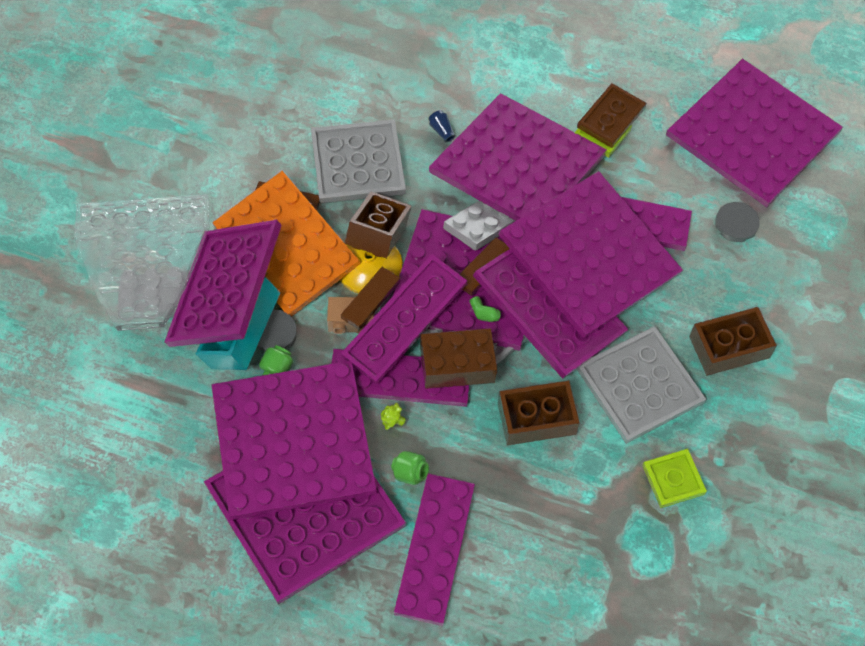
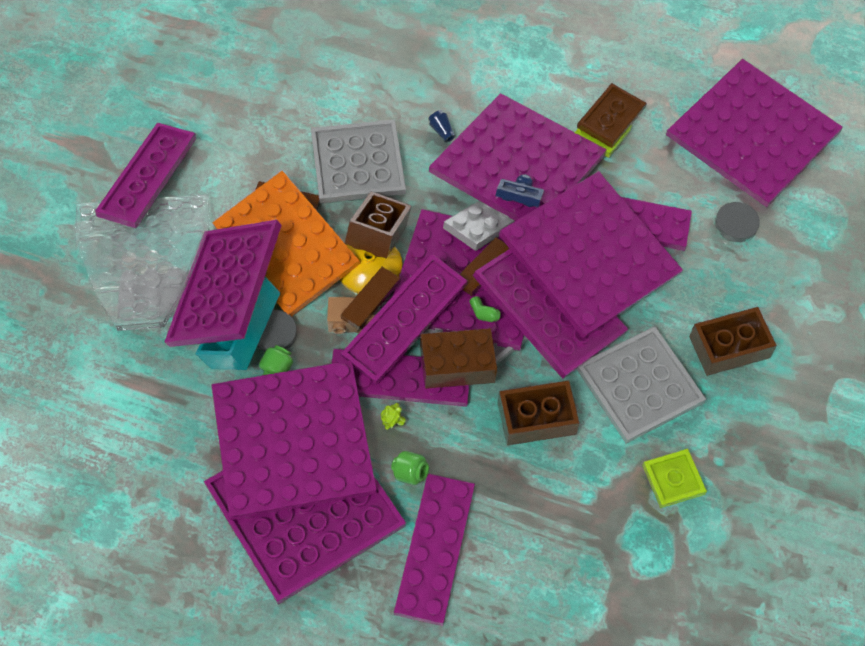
(145, 175): none -> magenta plate
(520, 191): none -> dark blue plate

